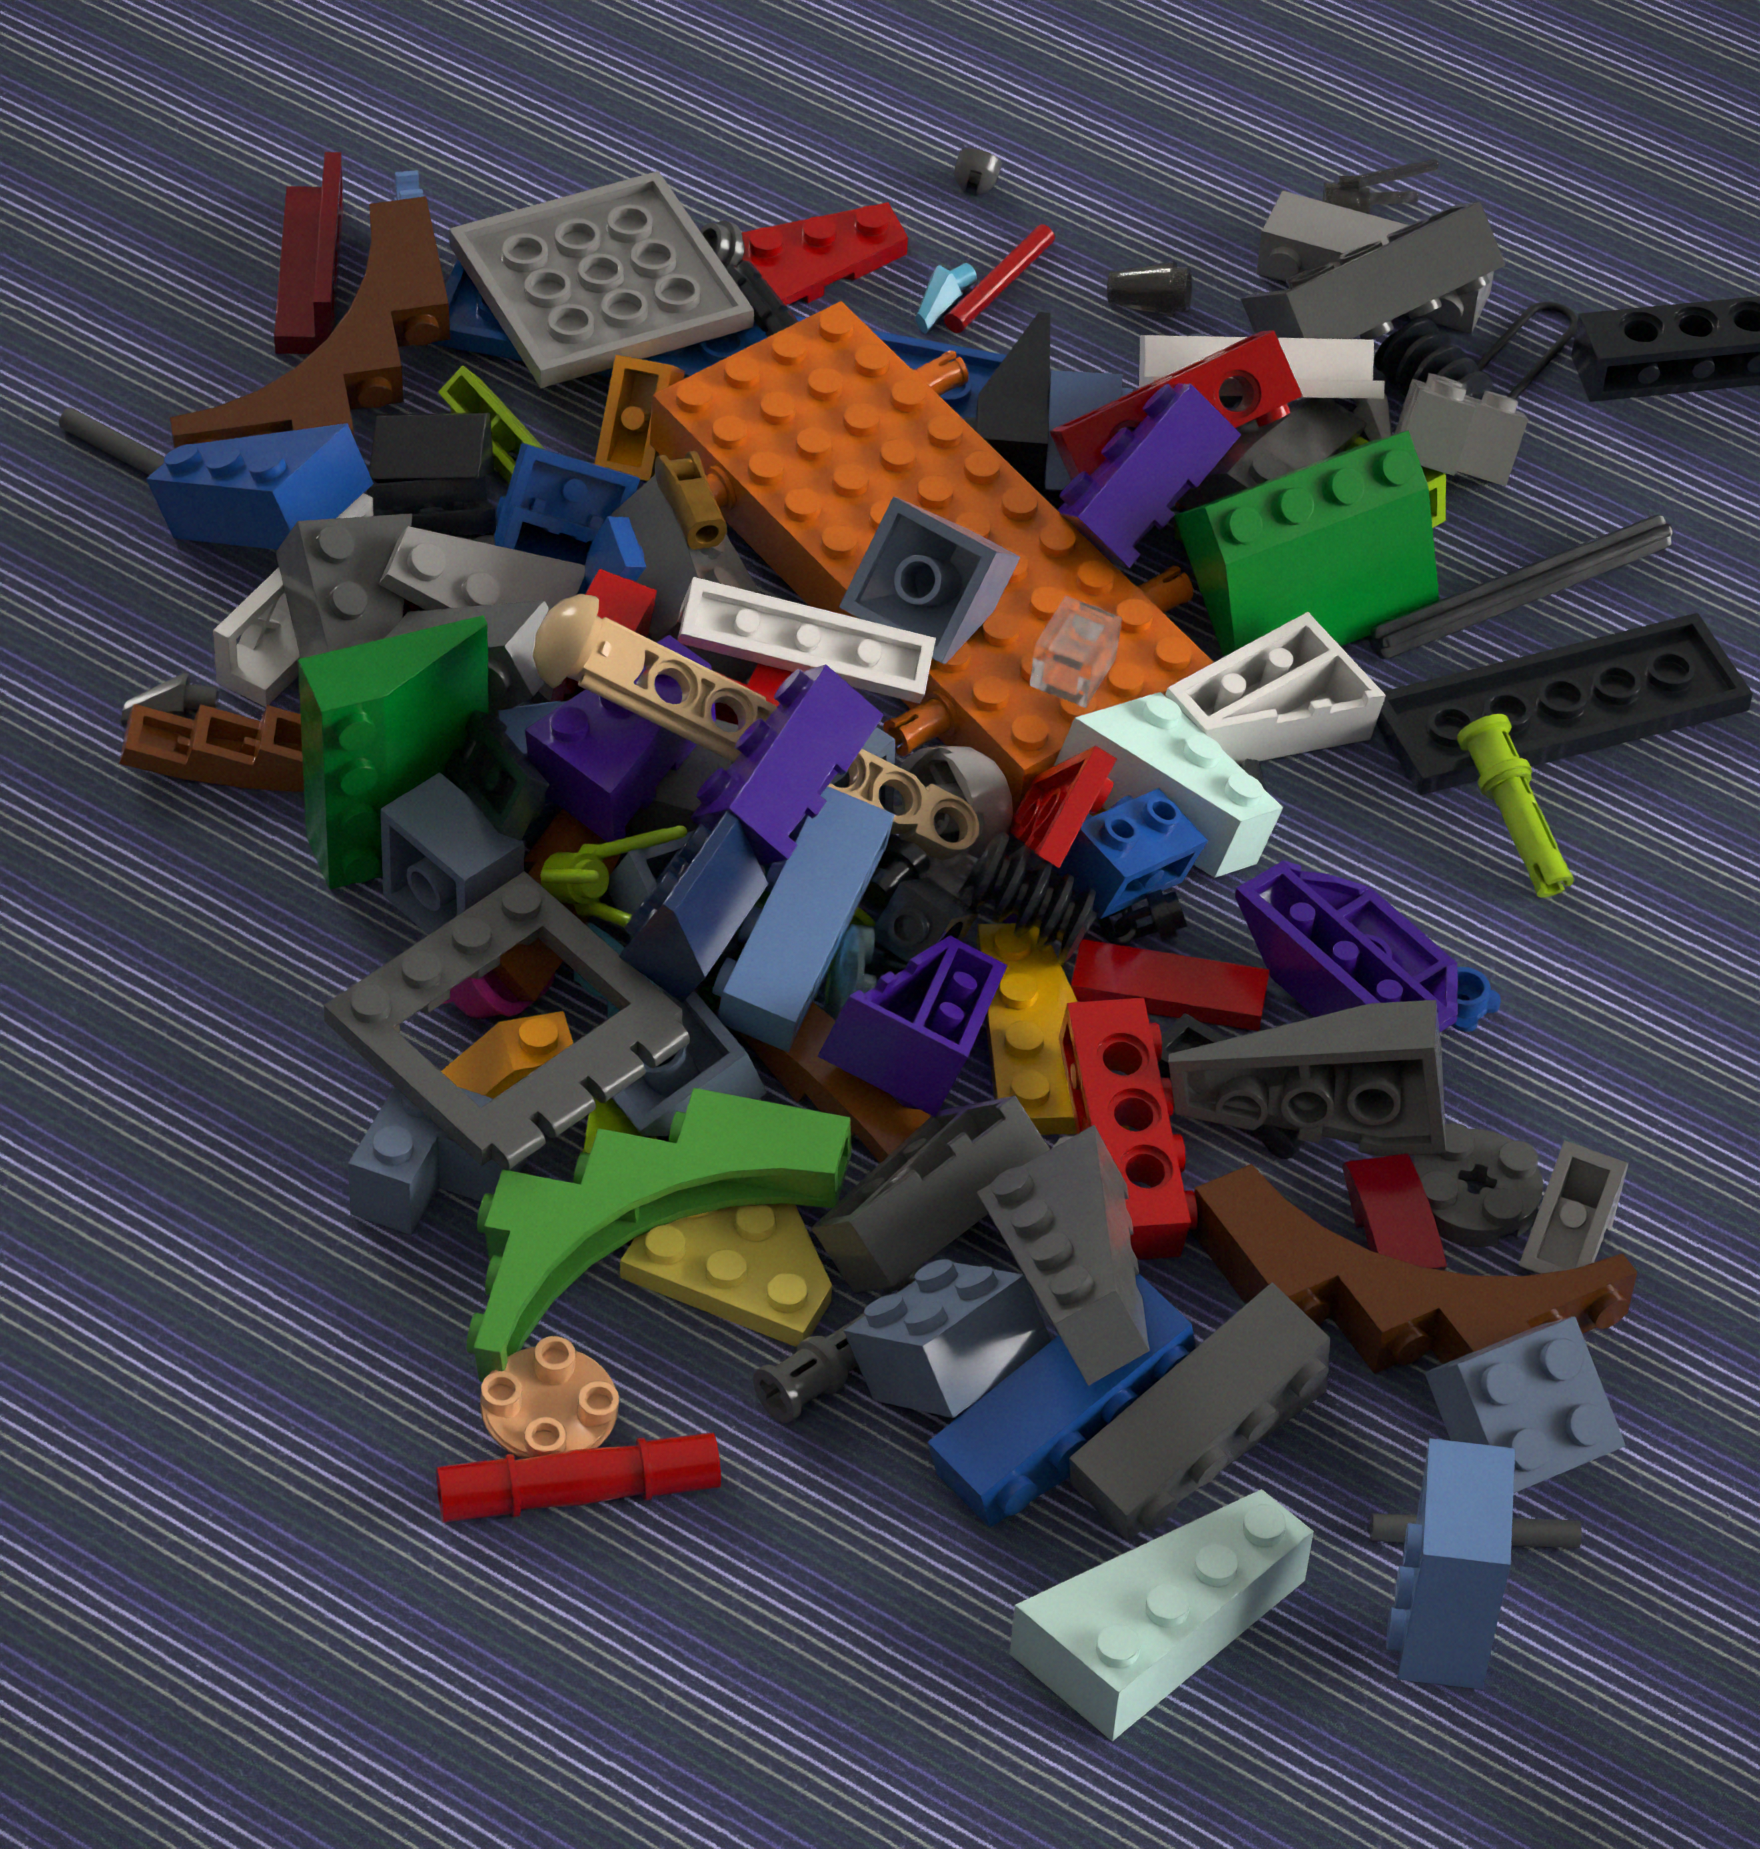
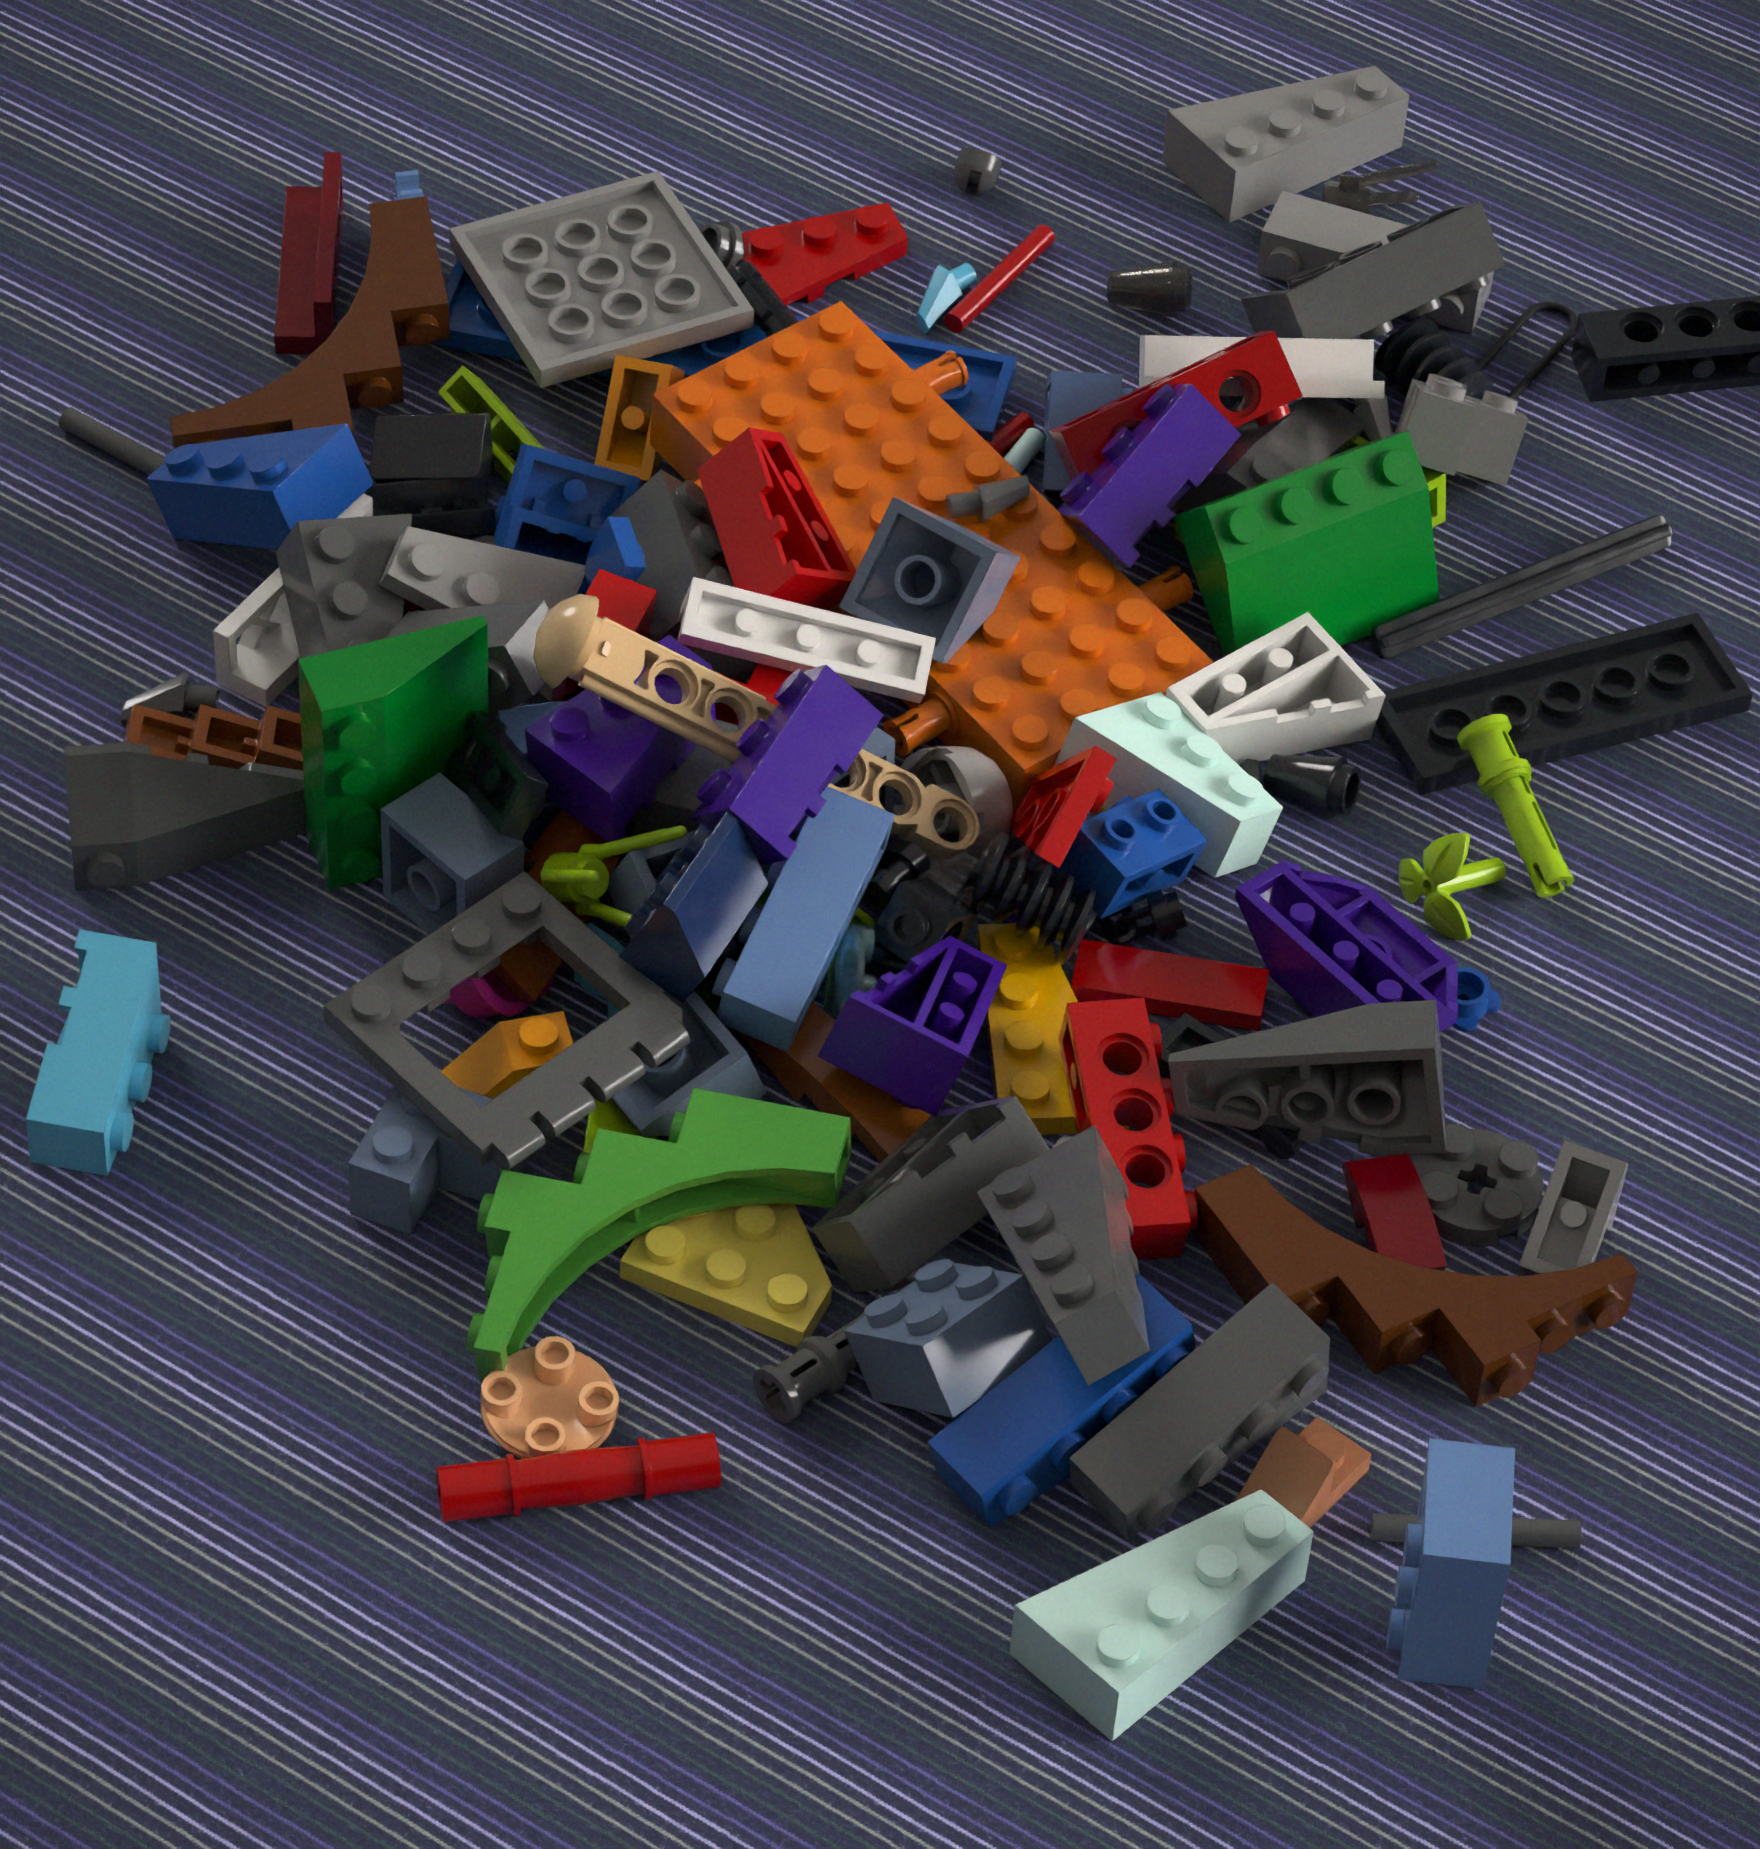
(101, 1058): none -> medium azure wedge
(159, 815): none -> dark grey wedge
(691, 500): pearl gold bar -> none
(773, 523): none -> red wedge
(987, 498): none -> dark grey bar
(1015, 402): black slope -> none
(1075, 651): clear brick -> none
(1283, 138): none -> light grey wedge
(1308, 1469): none -> nougat slope
(1315, 782): none -> black cone
(1446, 875): none -> lime plant
(1530, 1396): sand blue brick -> none

